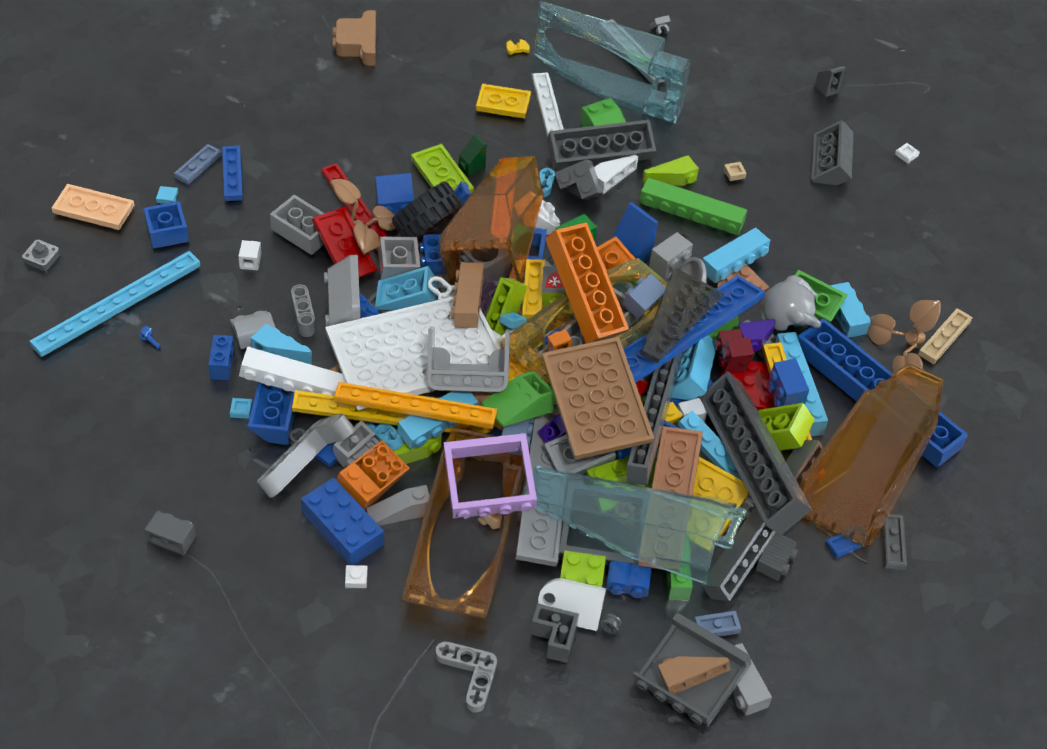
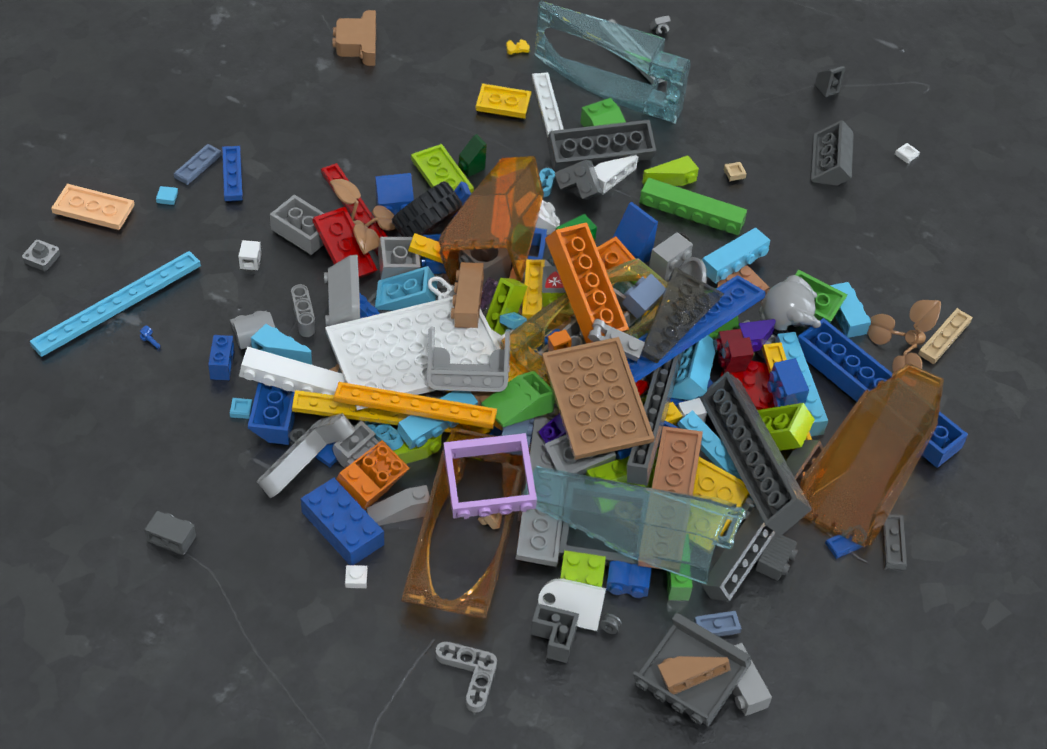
(166, 224): blue brick -> none
(425, 247): none -> yellow plate
(631, 345): none -> light grey plate

